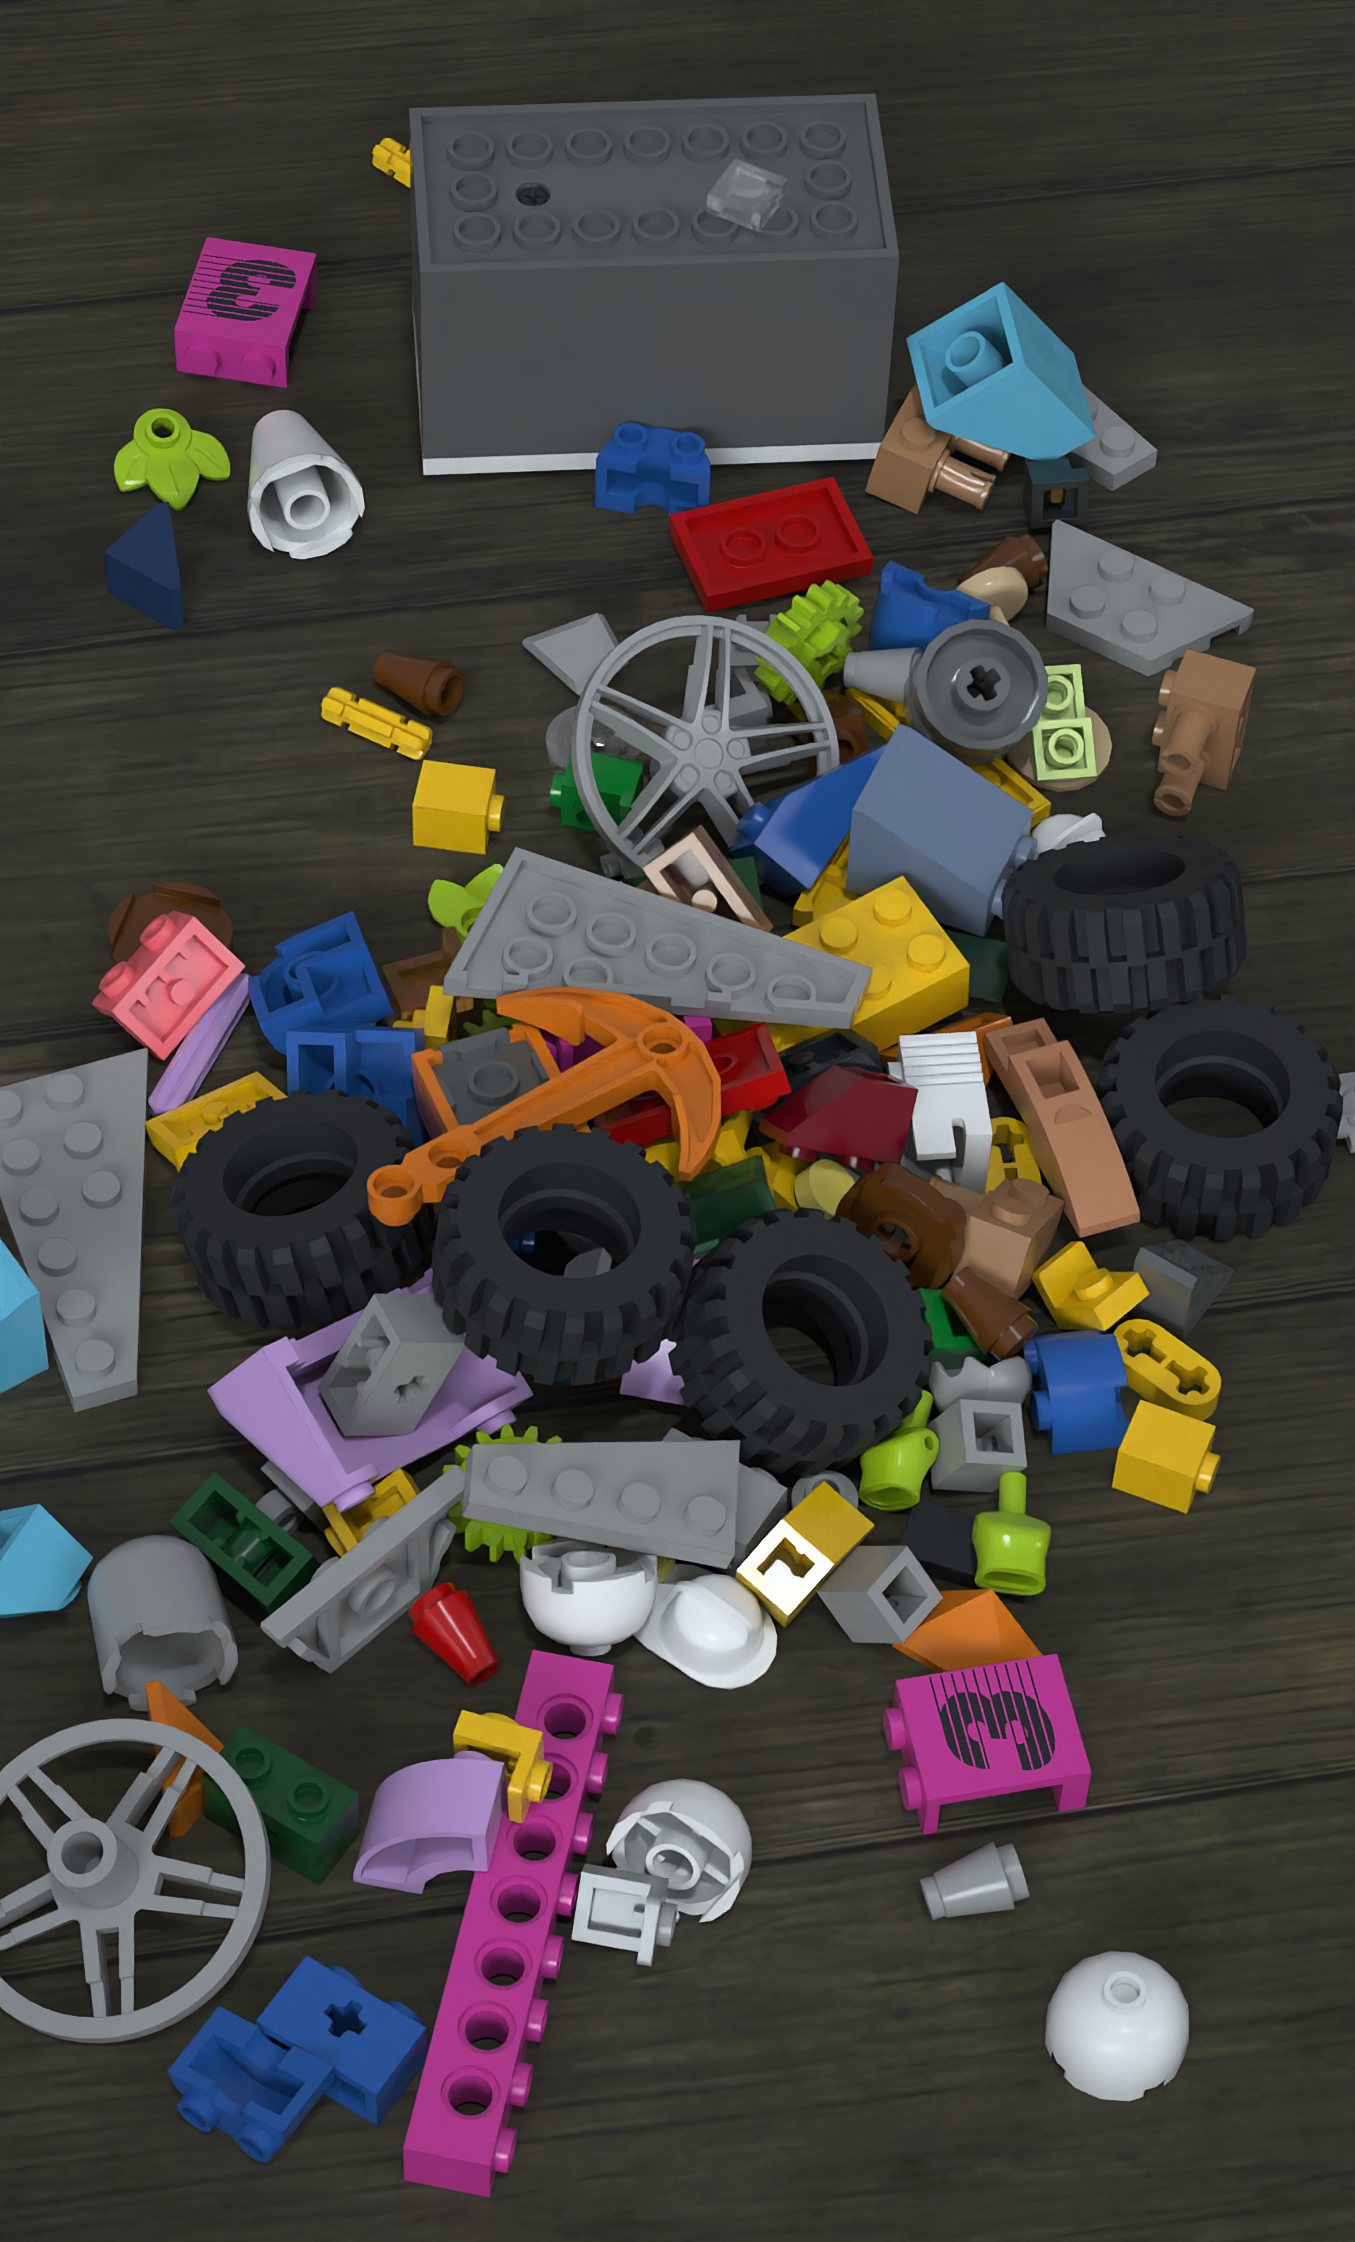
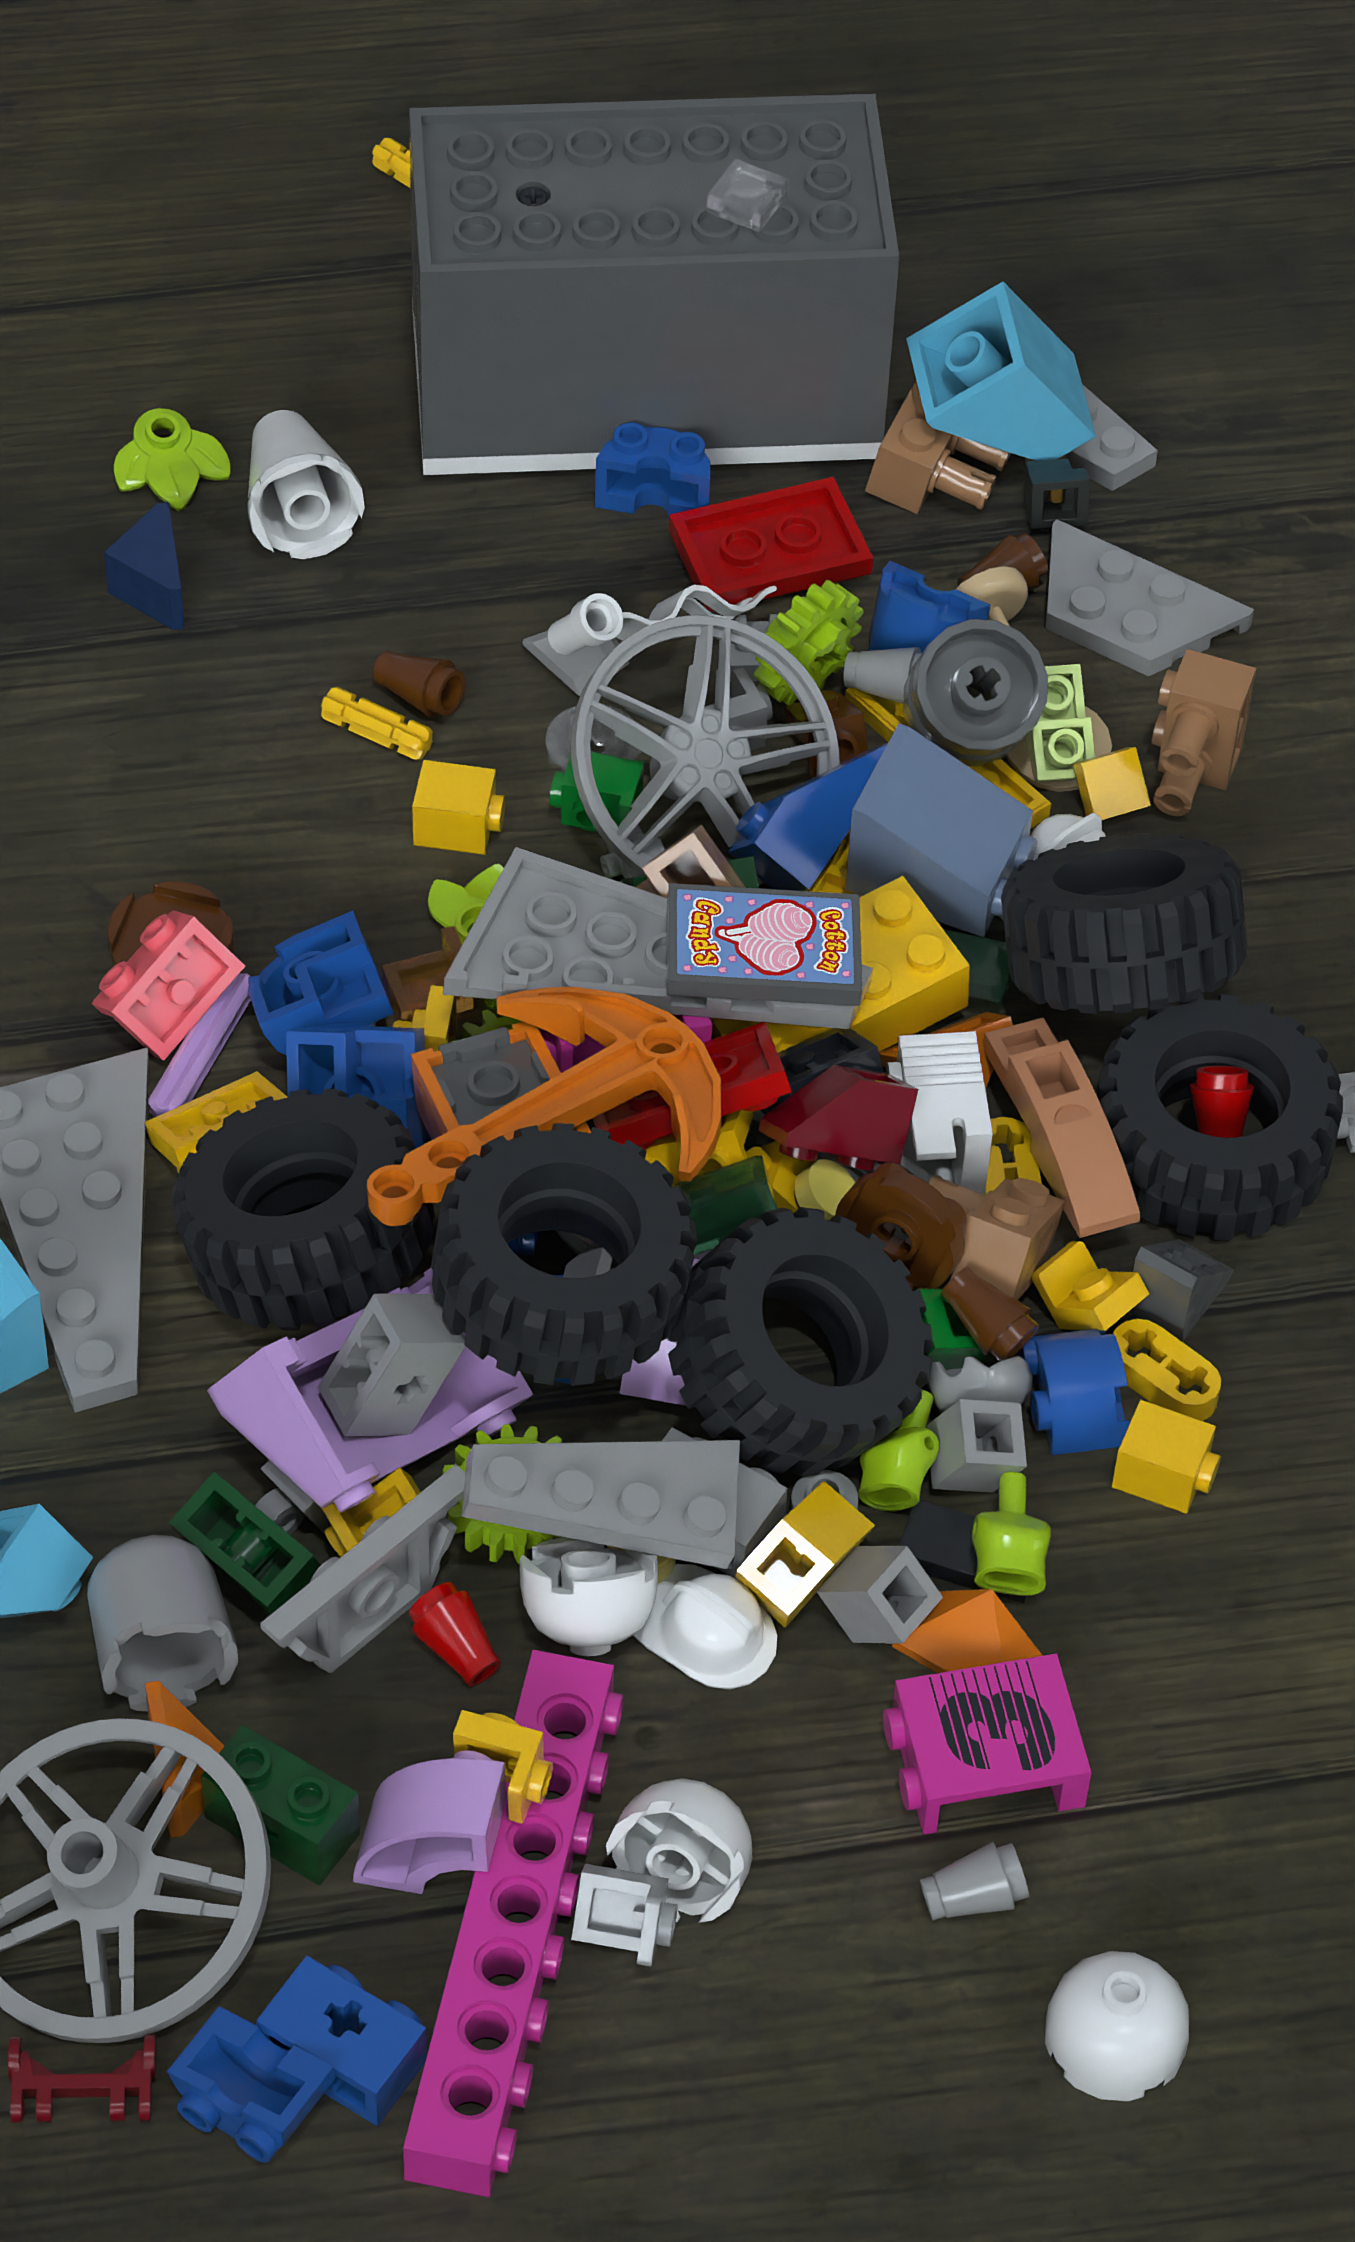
(34, 2081): none -> dark red piece
(244, 311): dark pink panel -> none
(601, 618): none -> white flag
(763, 944): none -> tile
(1112, 783): none -> yellow tile
(1221, 1100): none -> red cone

